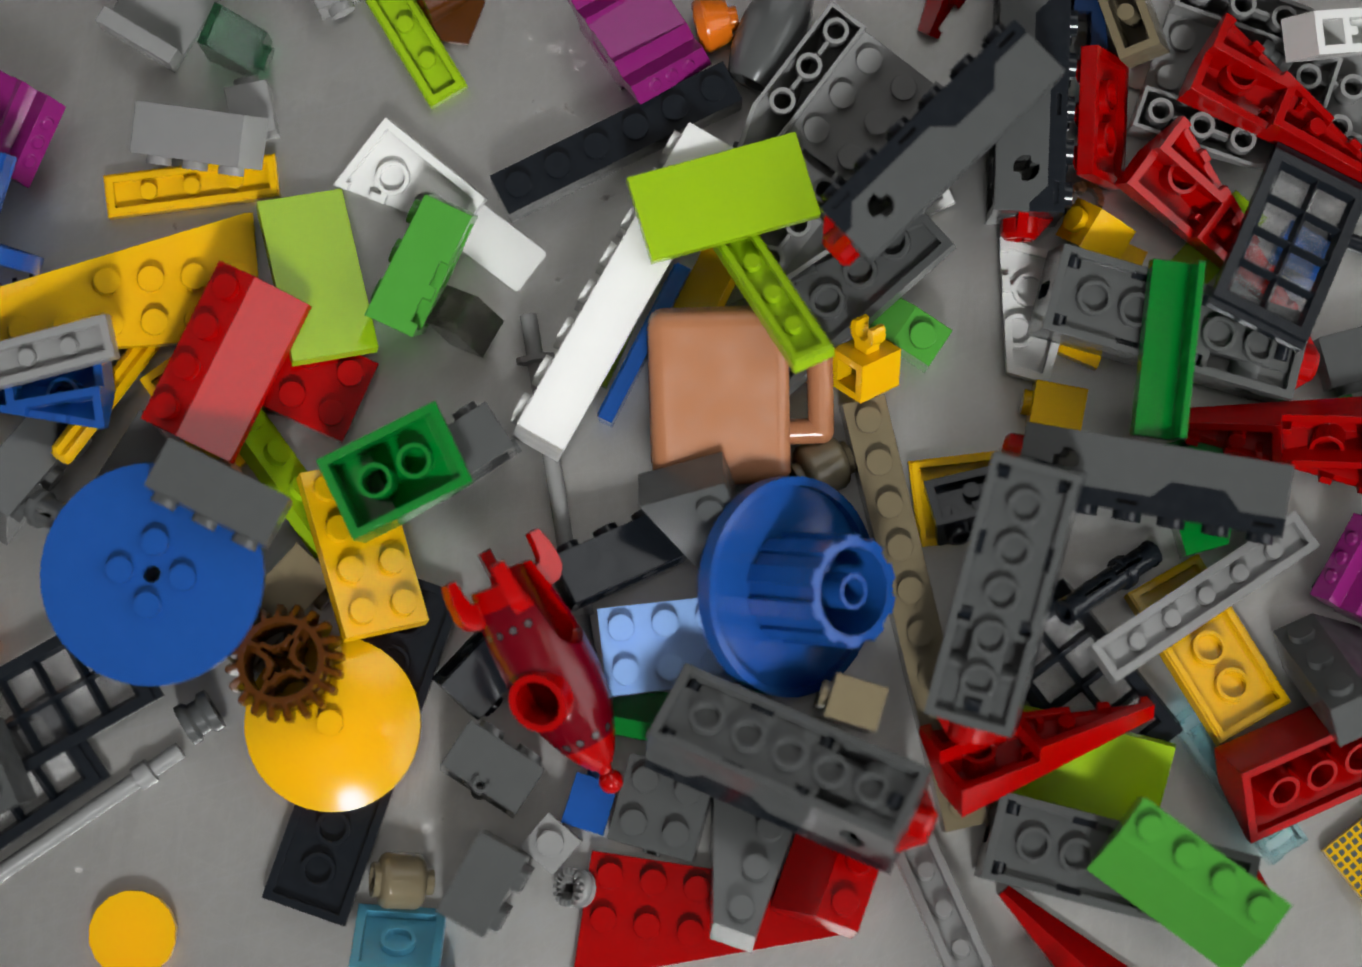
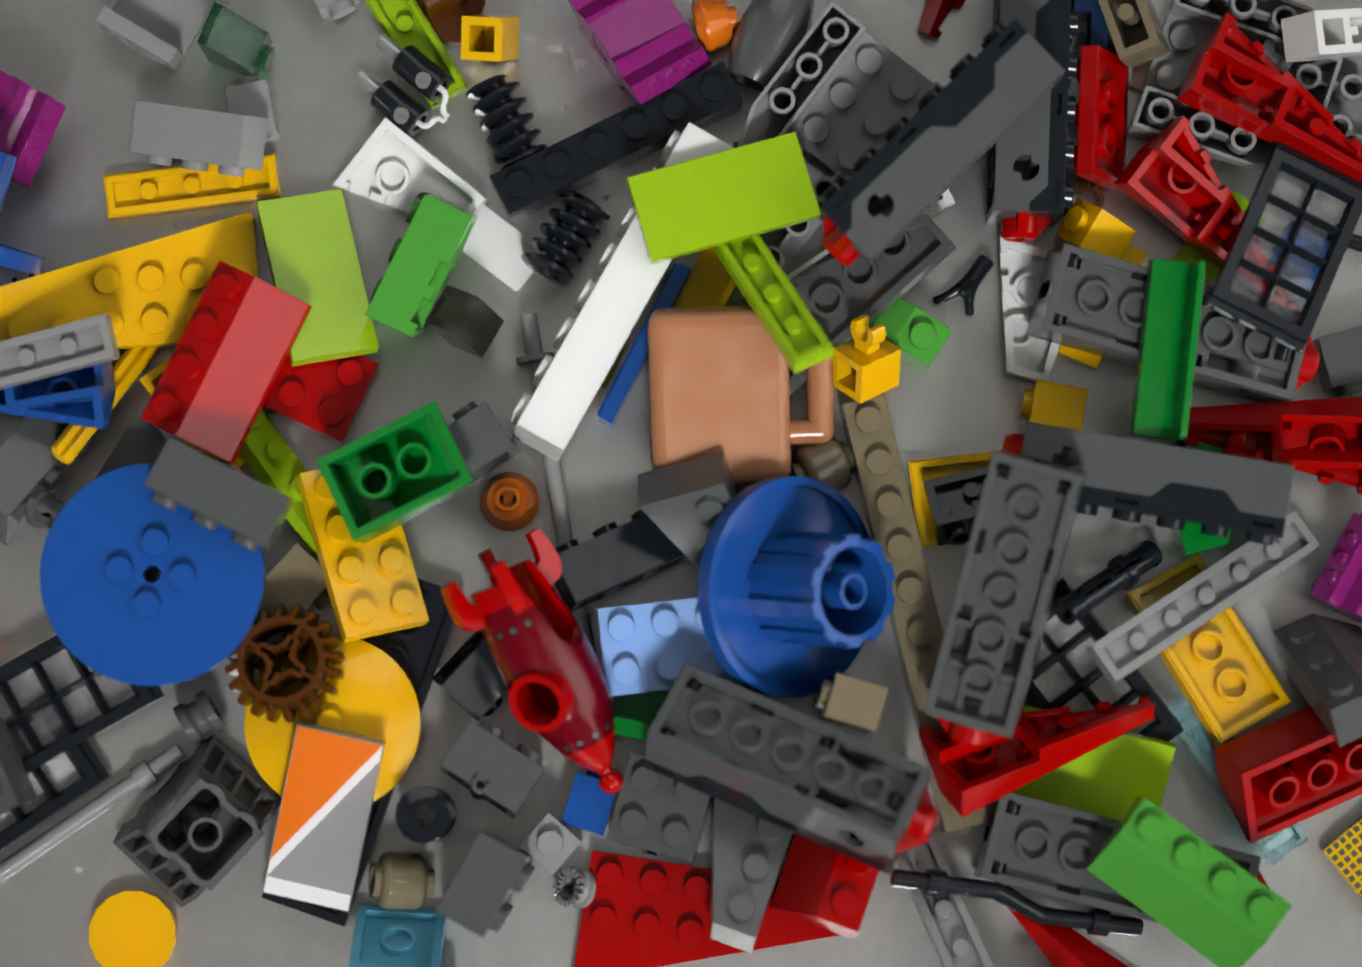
(199, 822): none -> dark grey slope
(324, 816): none -> tile
(415, 828): none -> black piece
(418, 72): none -> black piece
(490, 37): none -> yellow brick
(504, 120): none -> black piece
(507, 515): none -> orange cone
(564, 237): none -> black piece
(938, 883): none -> black bar
(968, 284): none -> black bar

